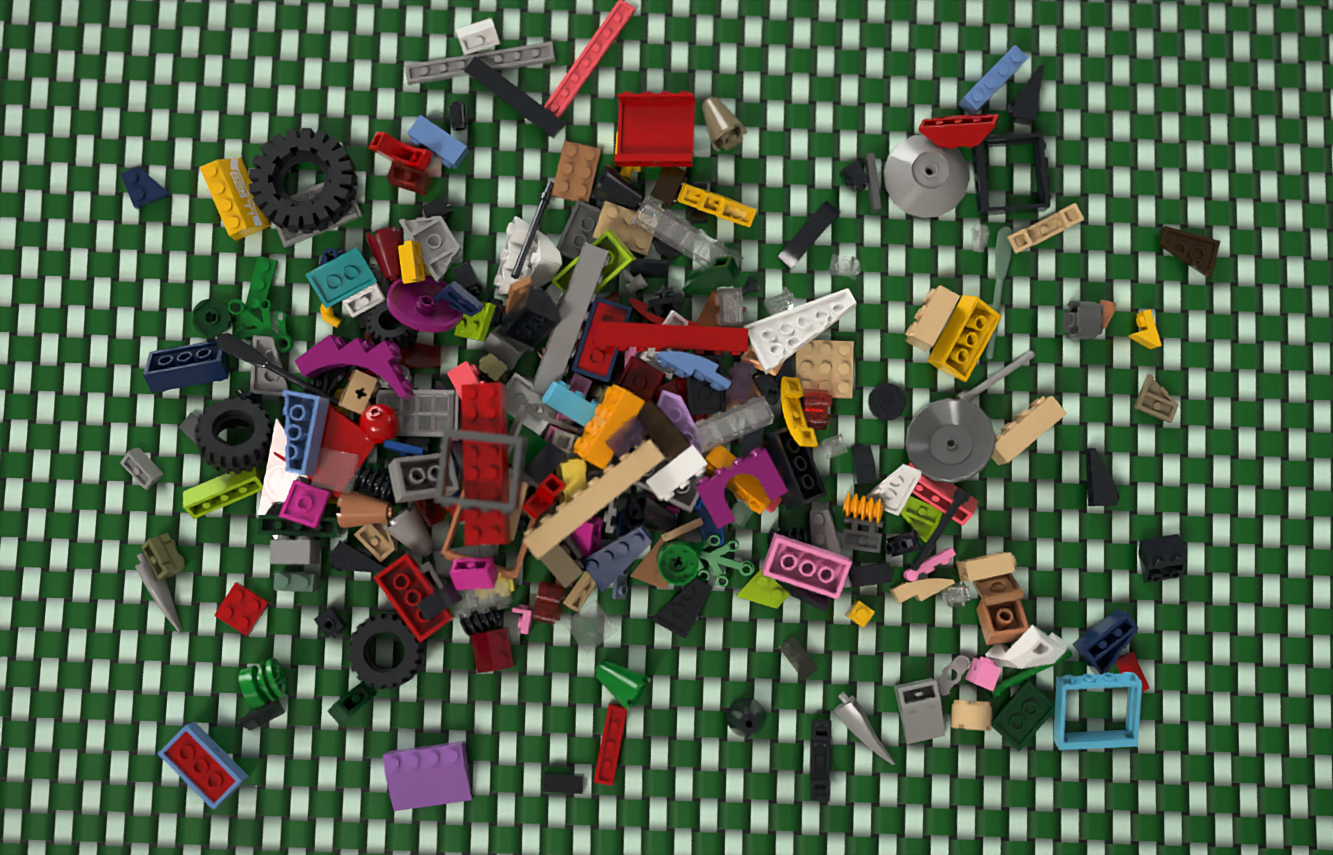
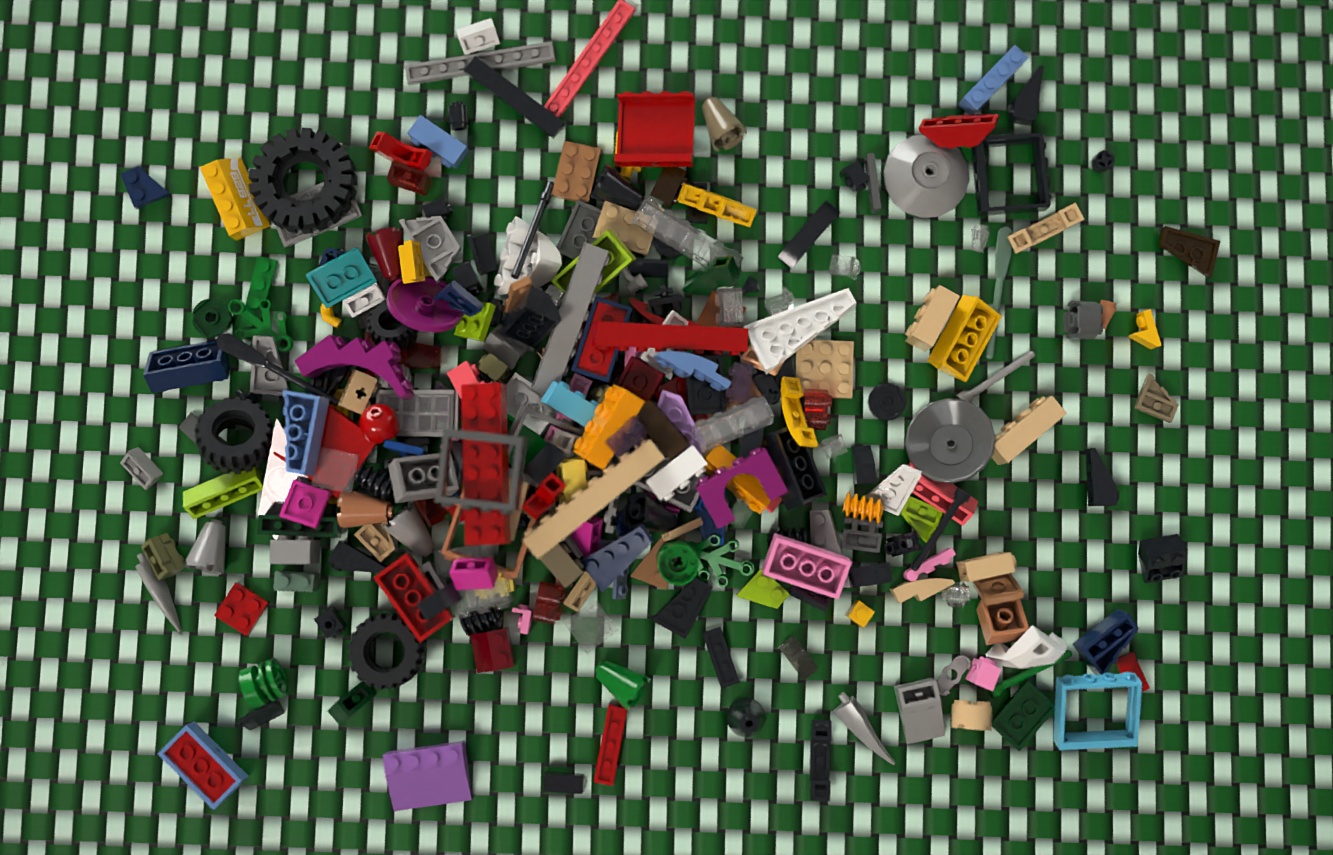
(209, 549): none -> light grey cone
(483, 254): none -> black panel
(720, 657): none -> black tile
(1106, 158): none -> black wheel

